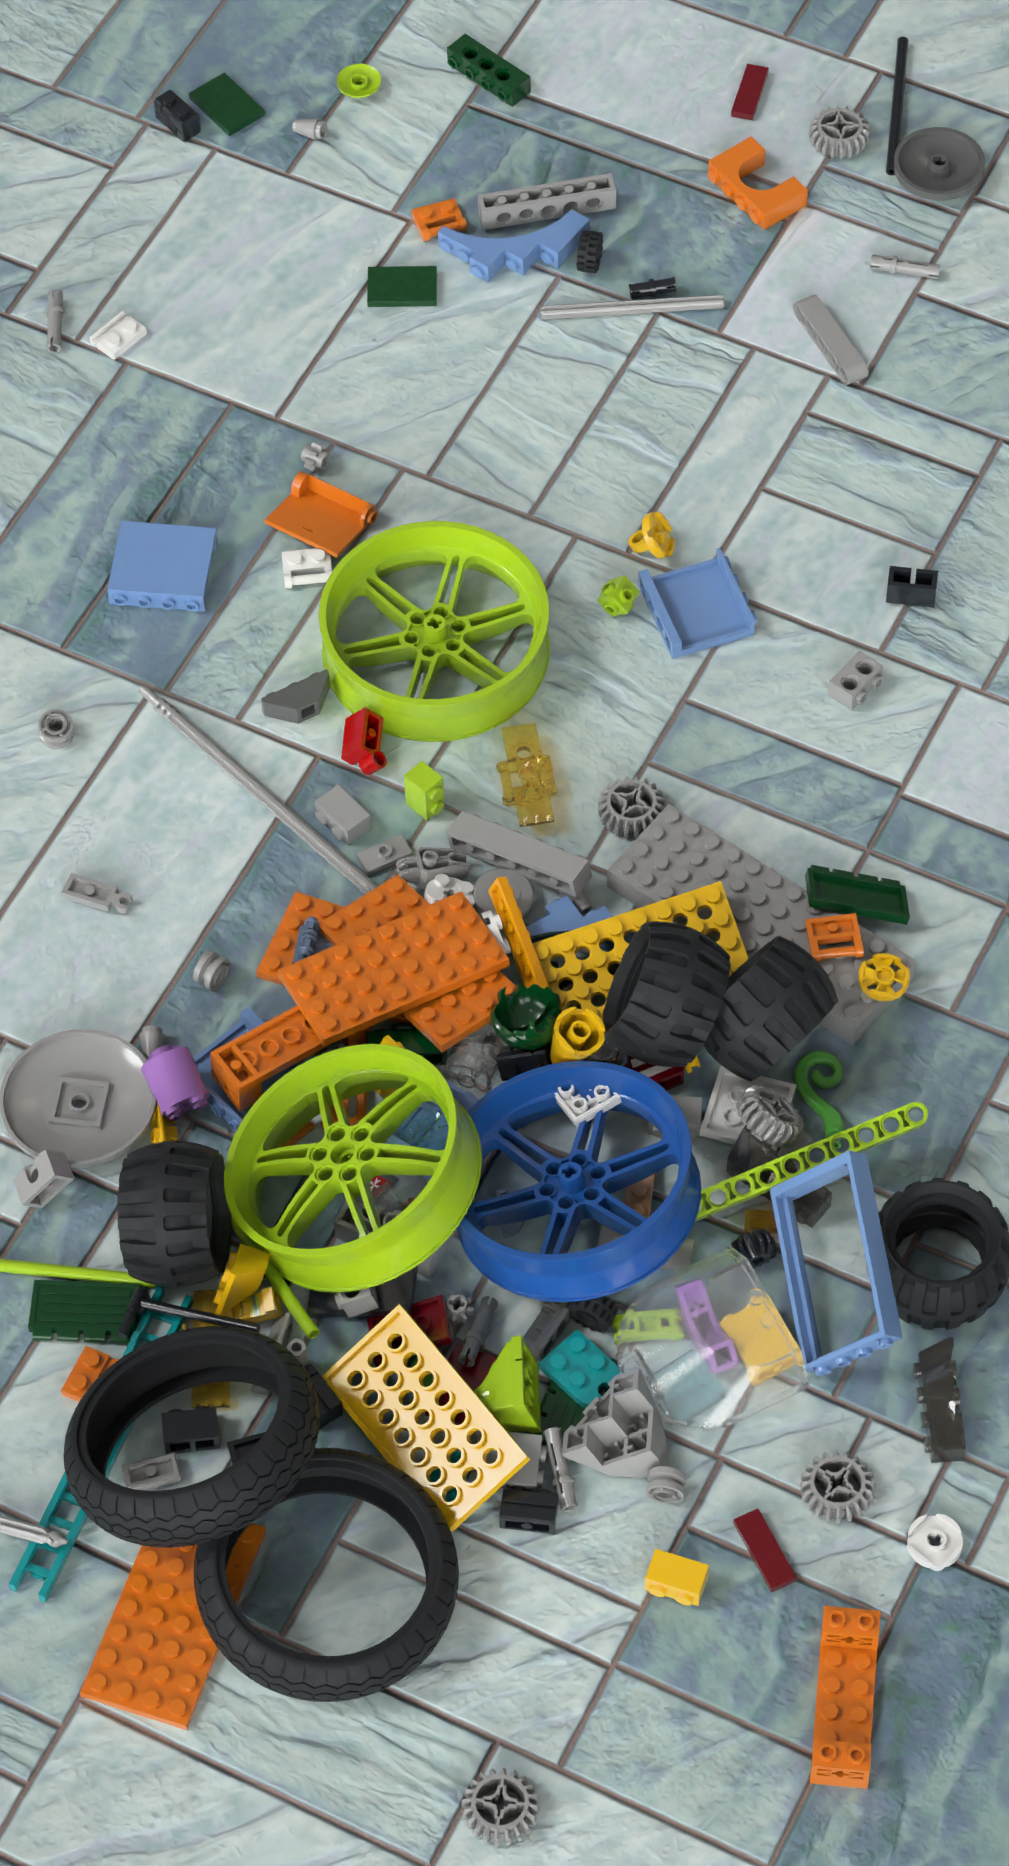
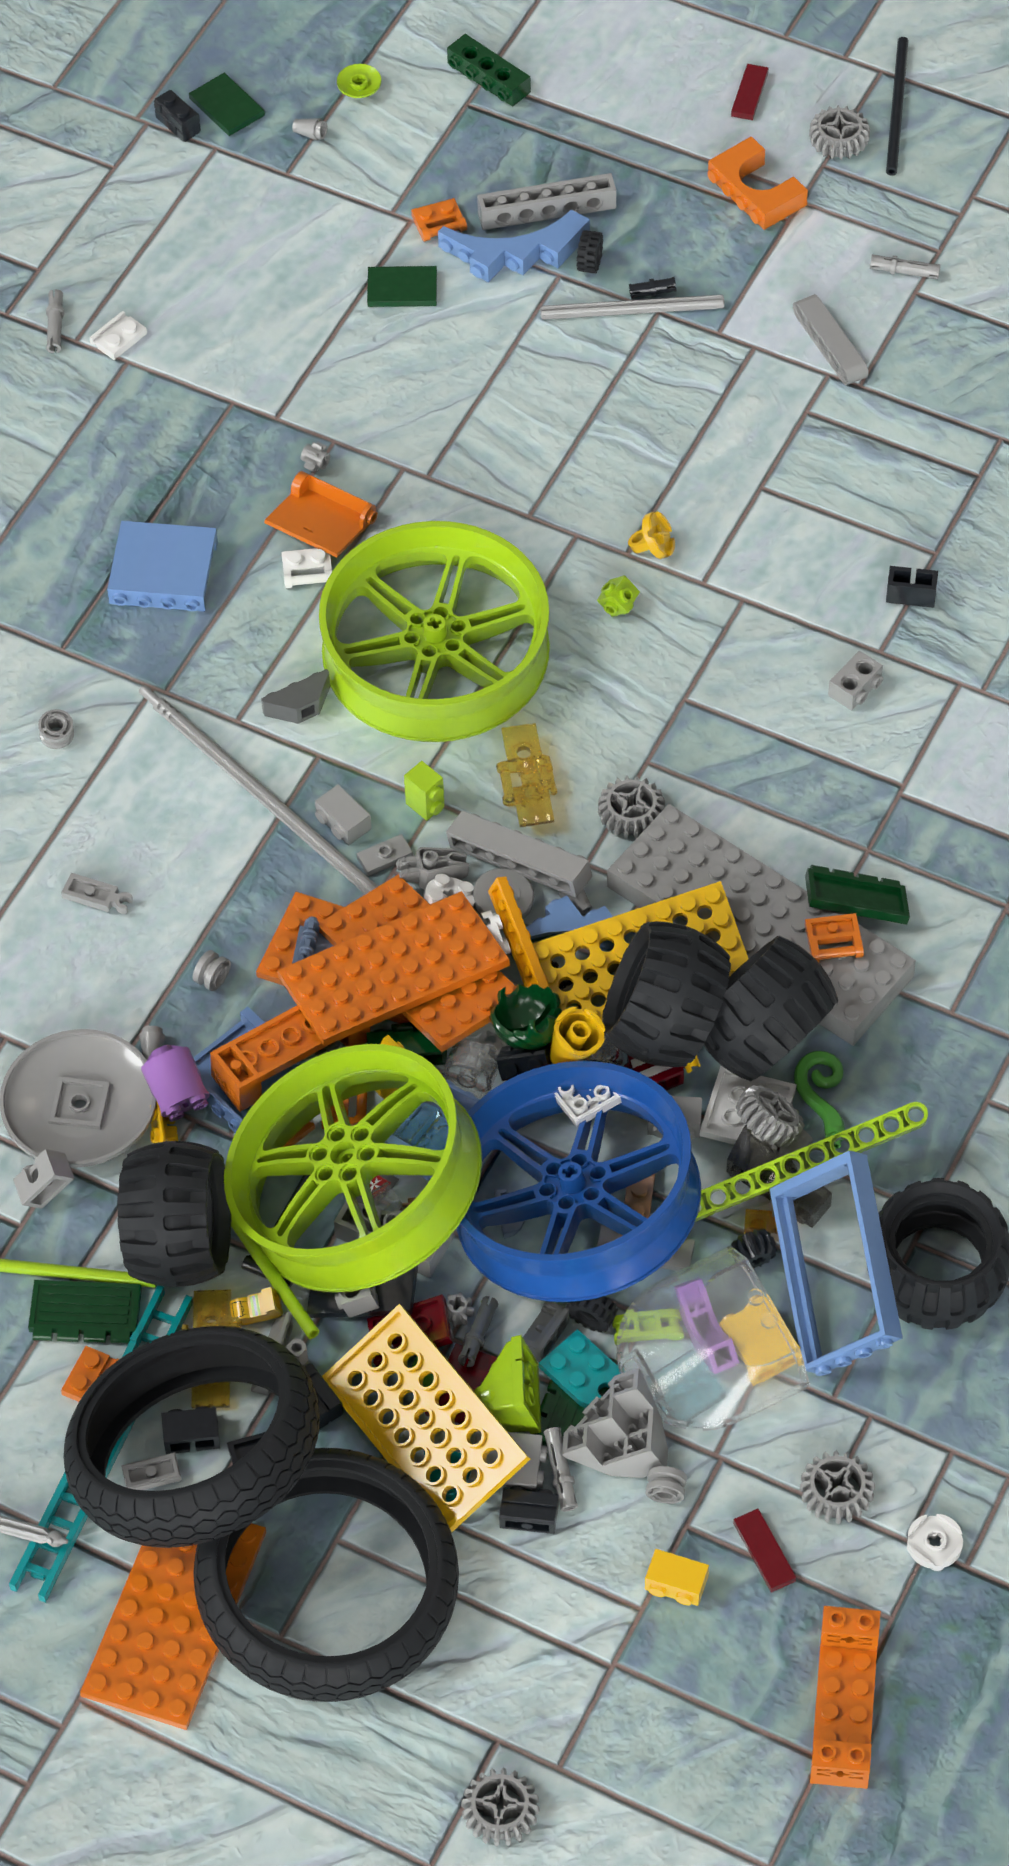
(142, 1301): black bar -> none
(241, 1277): yellow slope -> none
(363, 741): red hinge -> none
(698, 606): medium blue panel -> none
(883, 977): yellow piece -> none
(939, 163): dark grey dish -> none
(940, 1403): clear smoke wedge -> none

